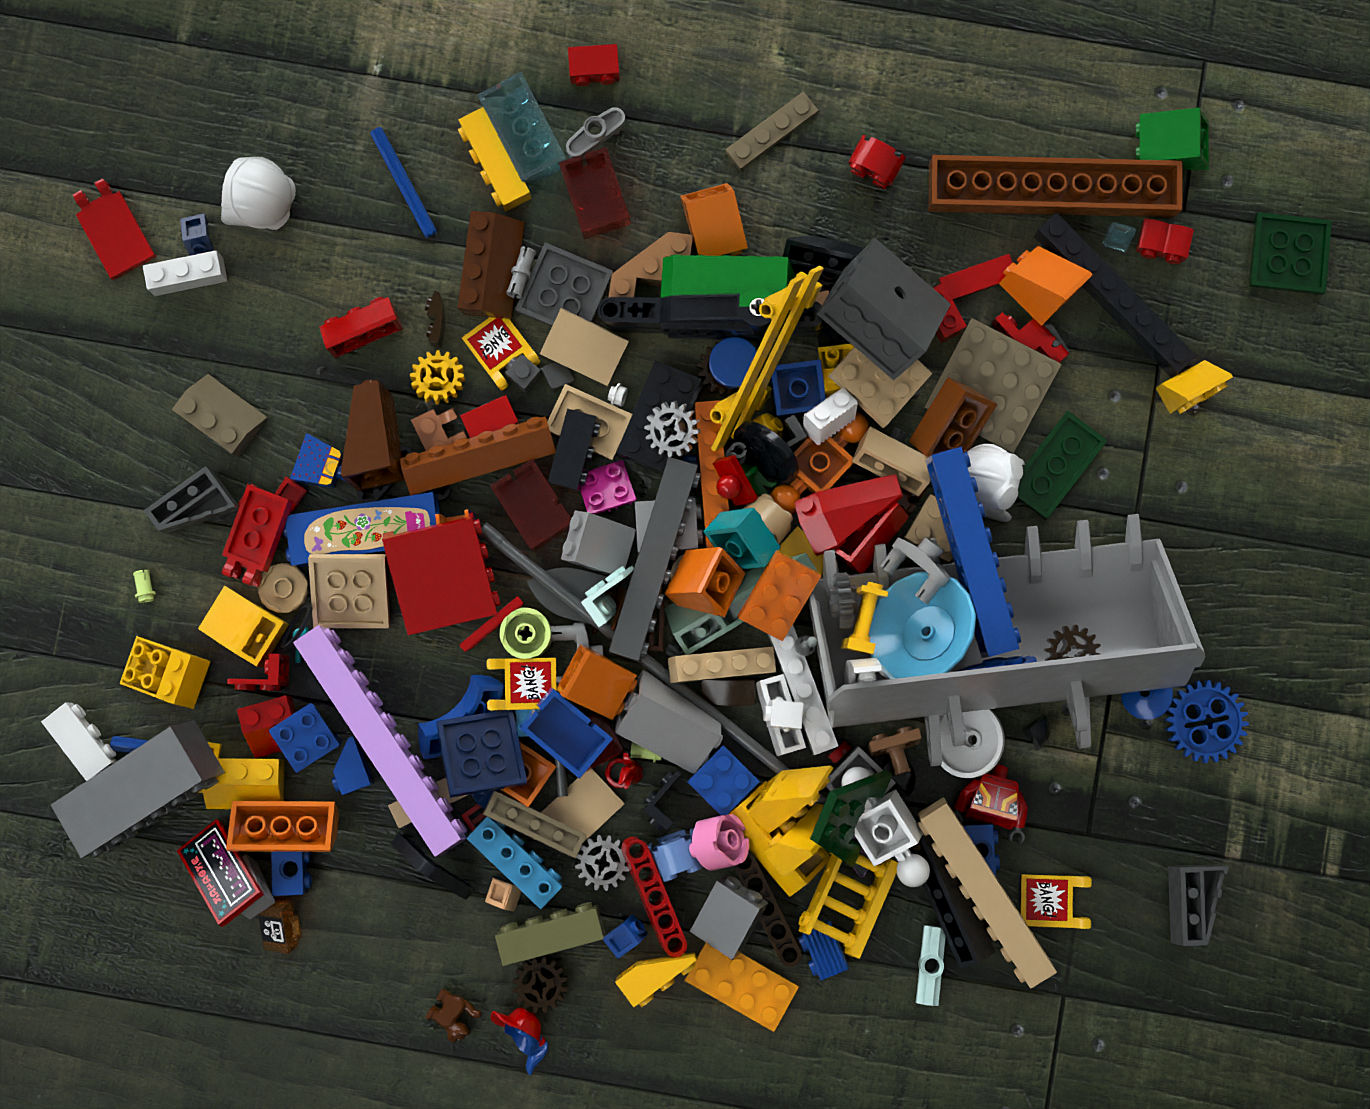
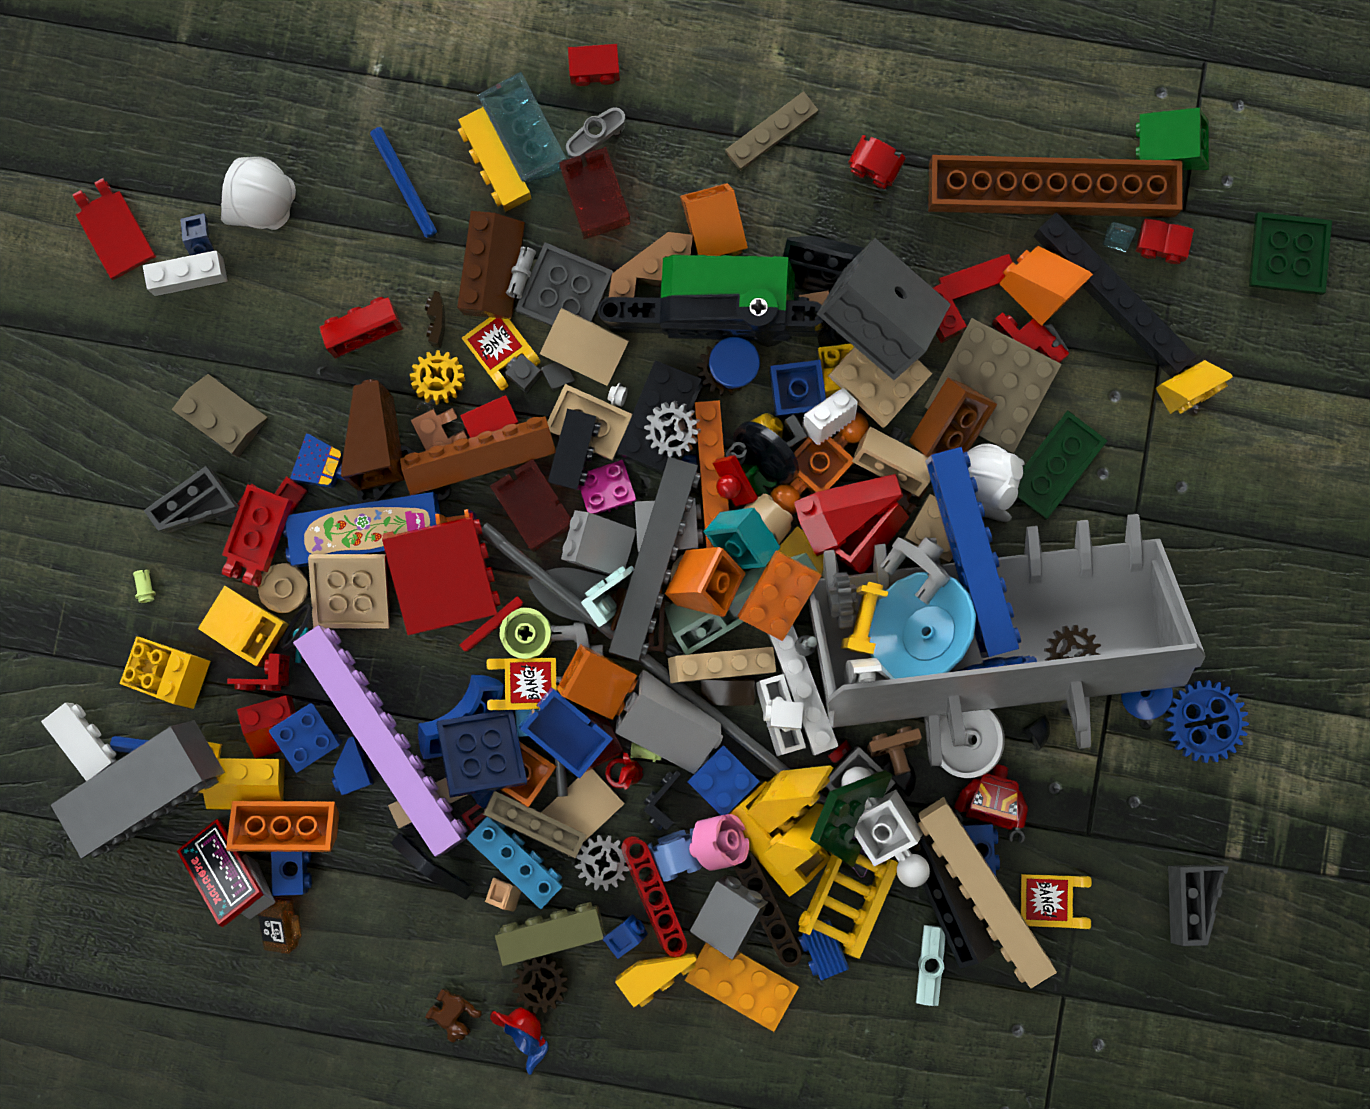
(755, 391): yellow fence -> none

